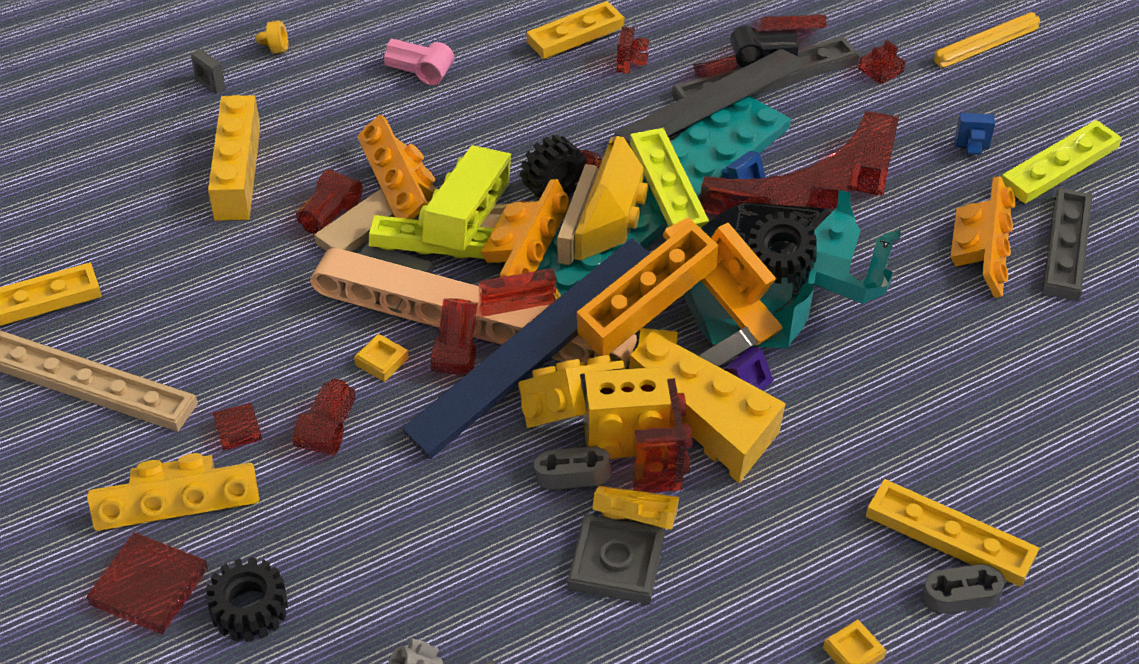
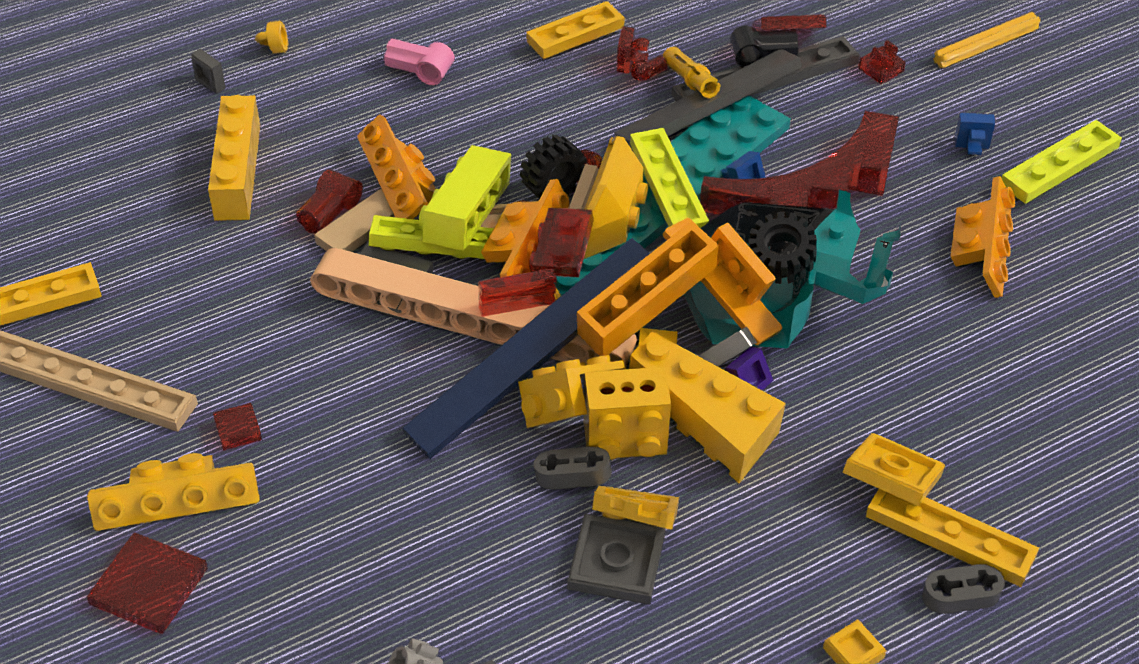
(250, 619): black tyre -> none
(323, 426): clear red piece -> none
(381, 357): yellow tile -> none
(454, 348): clear red piece -> none
(562, 241): none -> clear red bracket
(643, 70): none -> clear red arm
(661, 452): clear red bracket -> none
(694, 74): none -> yellow pin
(715, 65): clear red tile -> none
(894, 468): none -> yellow tile
(1067, 244): dark grey tile -> none

